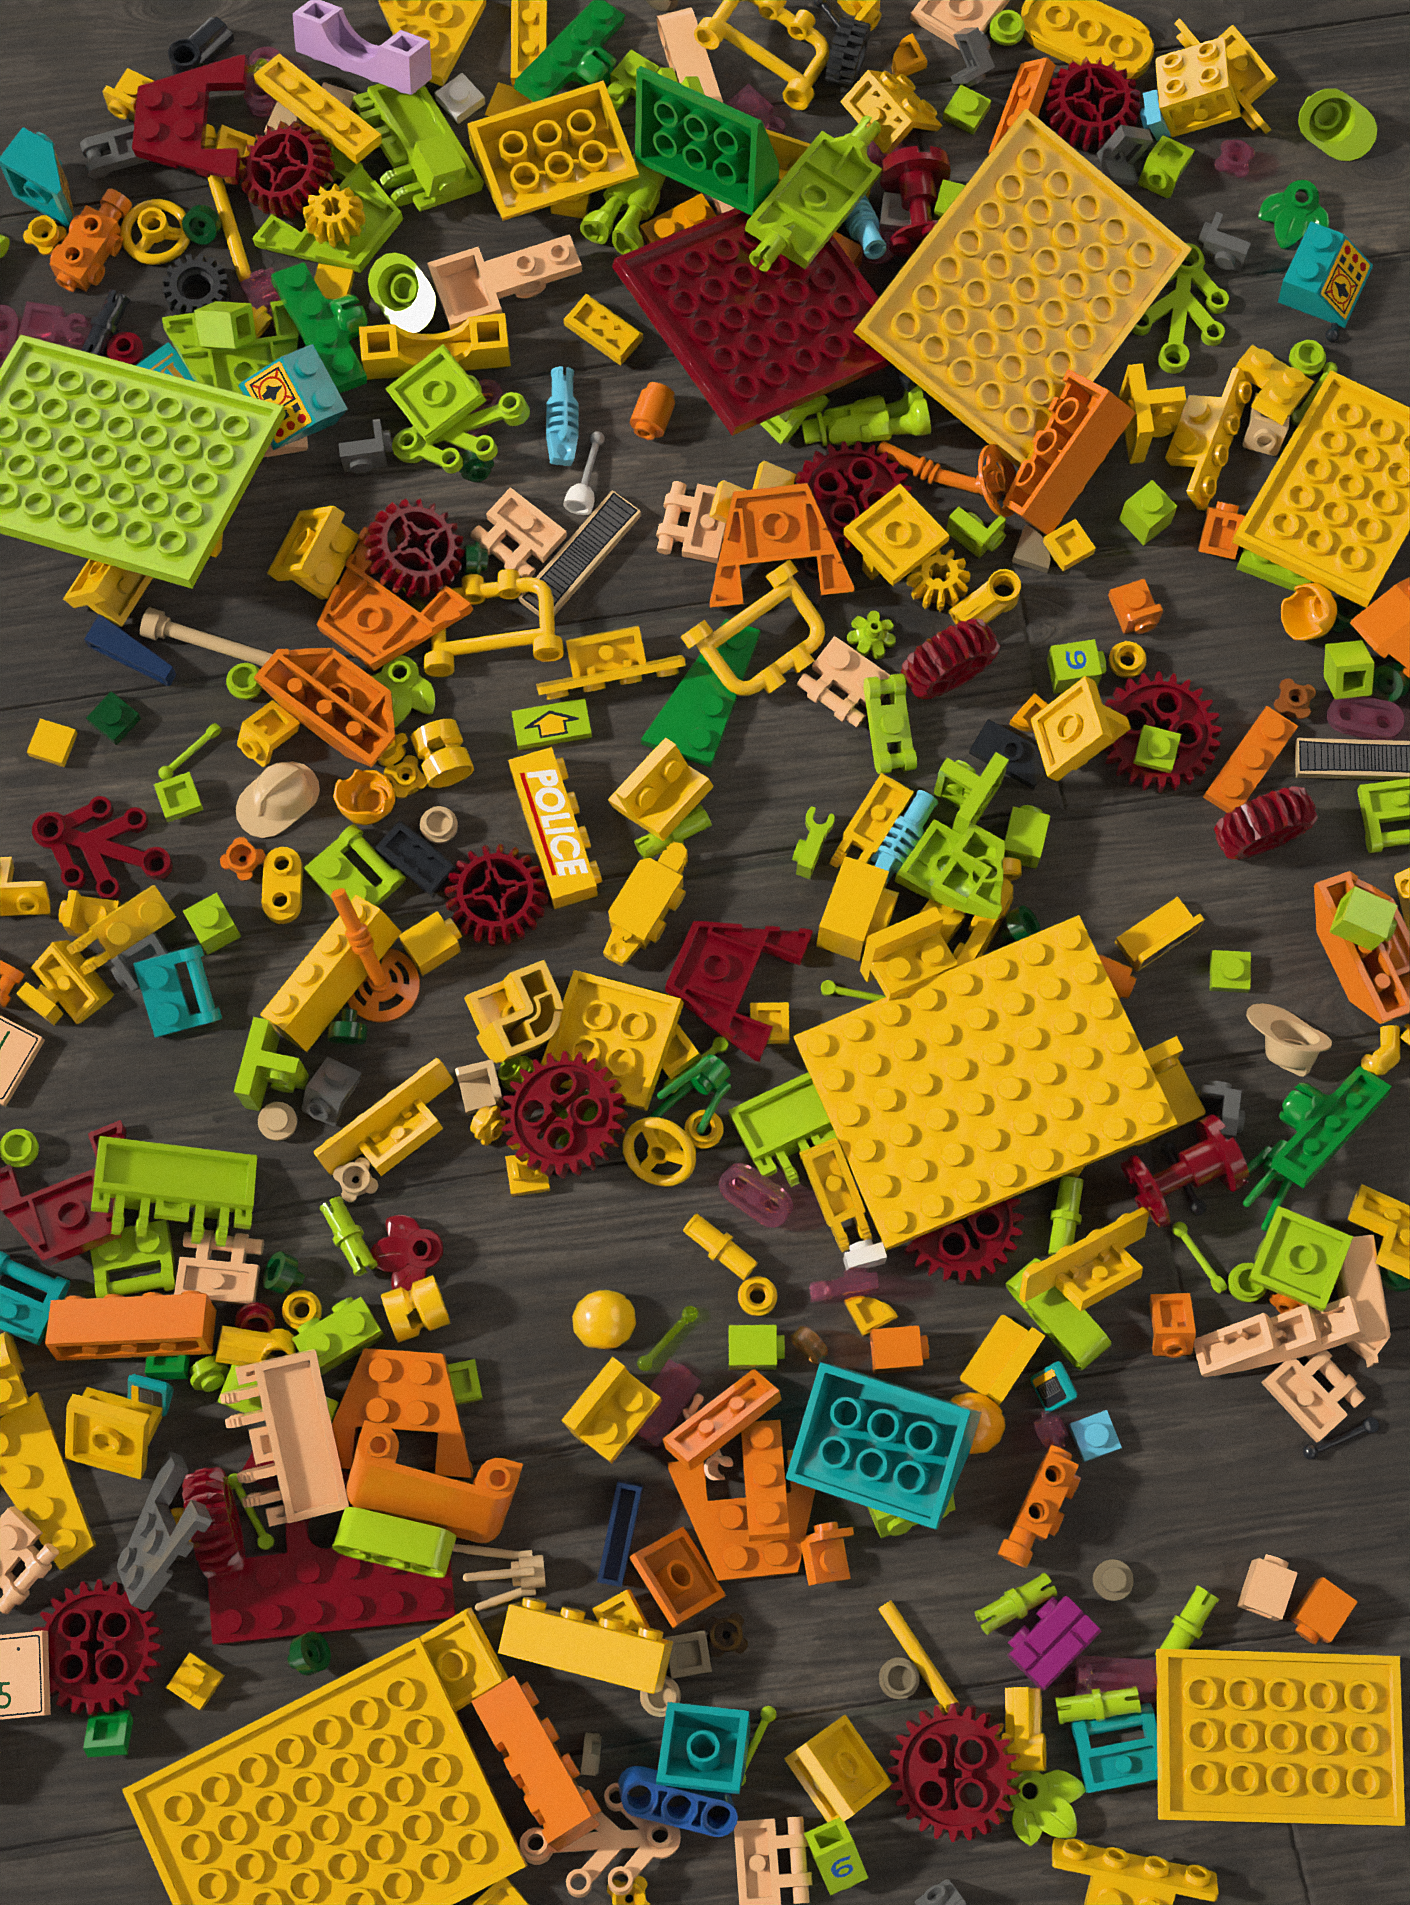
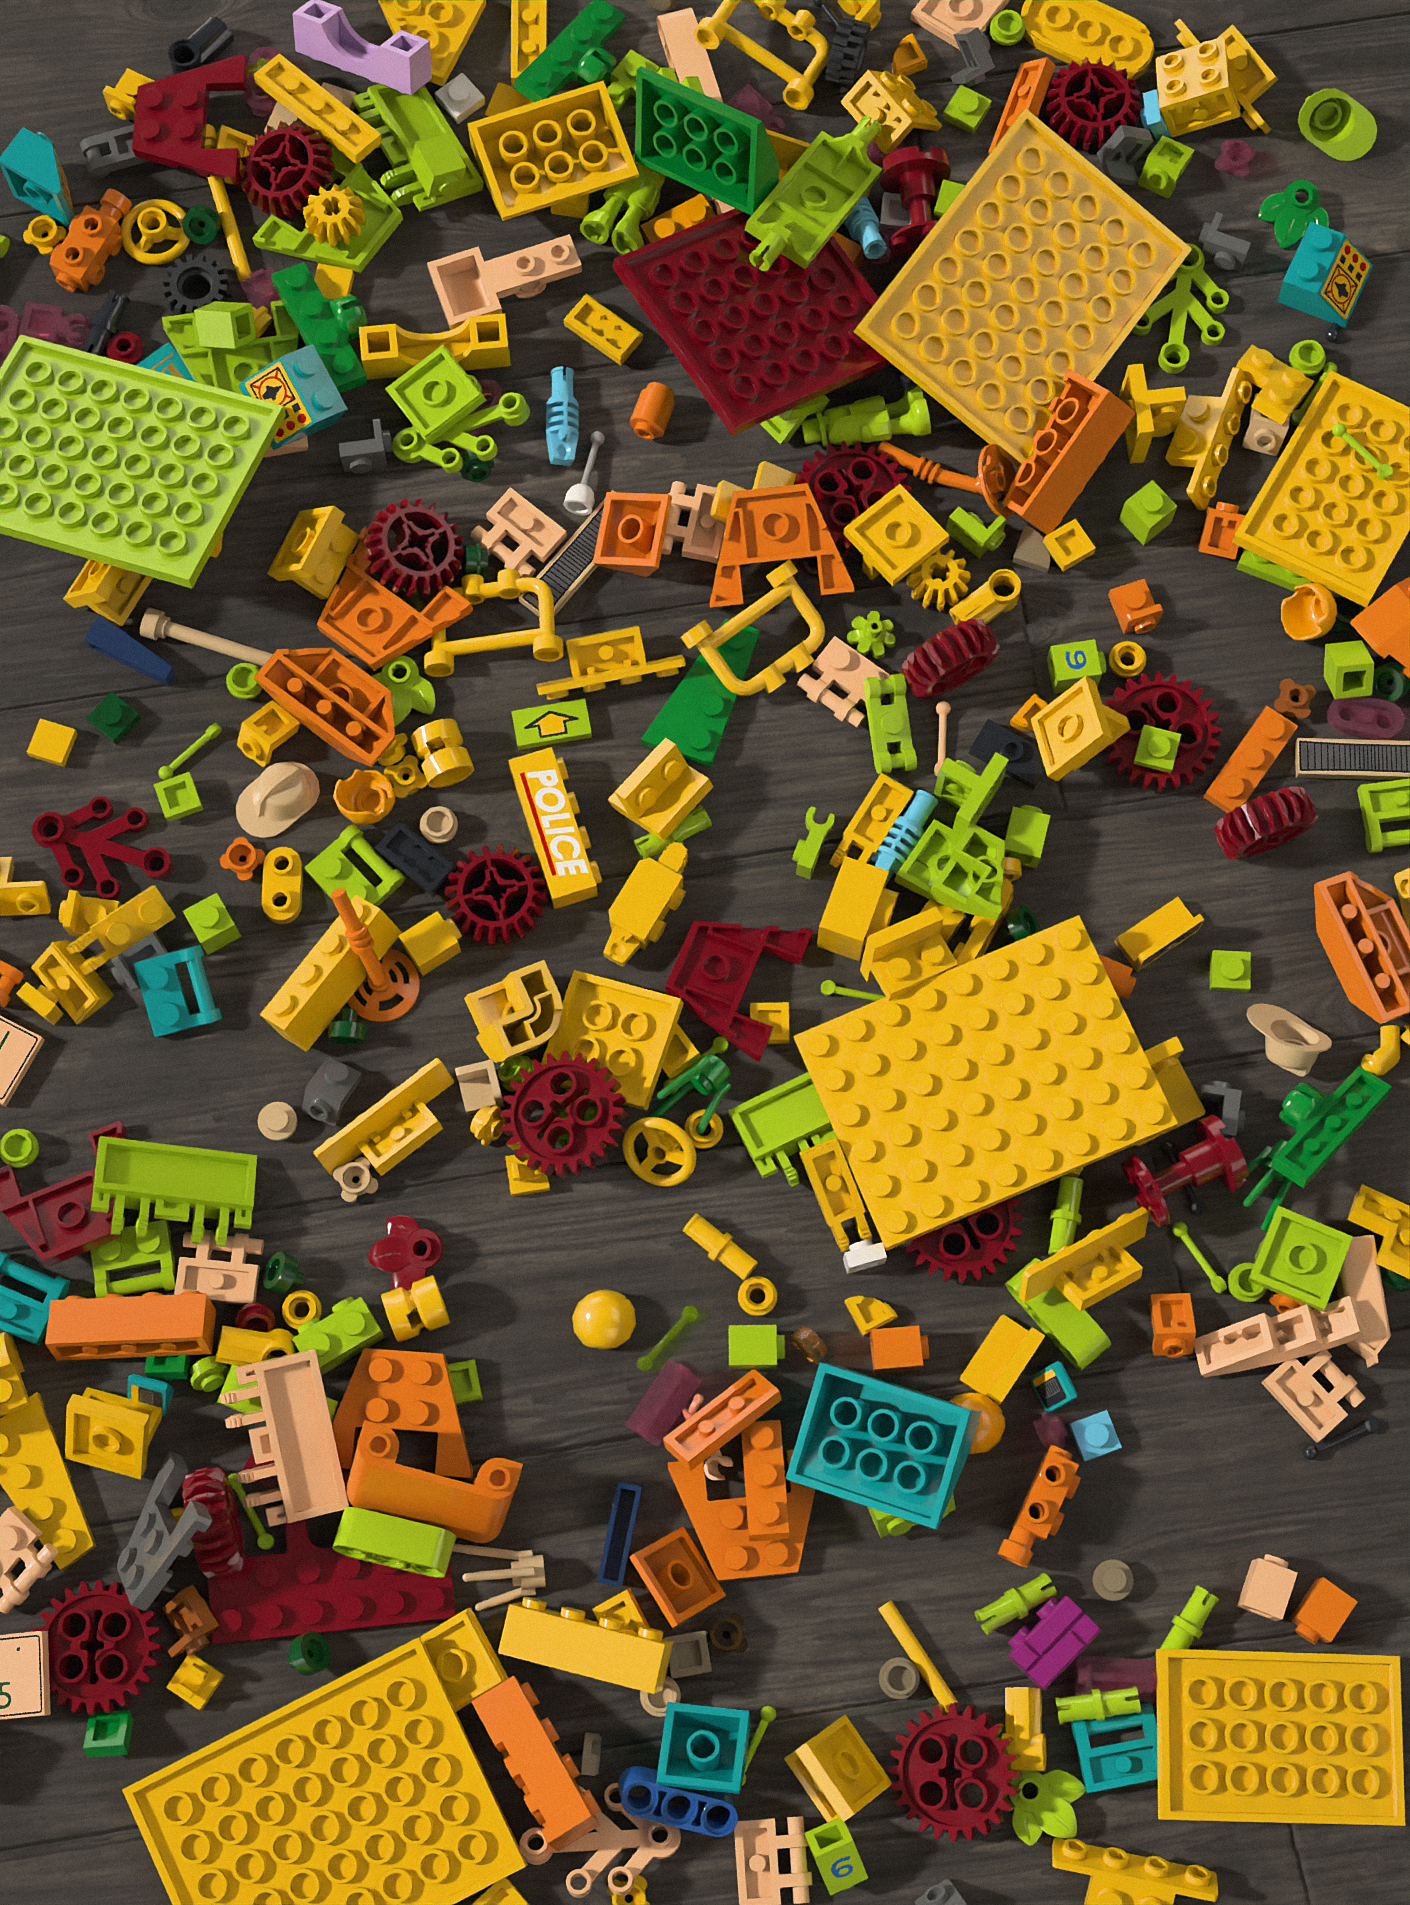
(191, 1620): none -> dark orange bracket
(264, 1065): lime bracket -> none
(348, 1236): lime pin -> none
(402, 292): lime piece -> none
(611, 1410): yellow bracket -> none
(632, 532): none -> orange slope
(756, 1195): clear pink plate -> none
(826, 1554): orange bracket -> none
(854, 1283): clear pink plate -> none
(942, 708): none -> light nougat hinge
(1364, 919): lime brick -> none
(1384, 471): none -> lime hinge

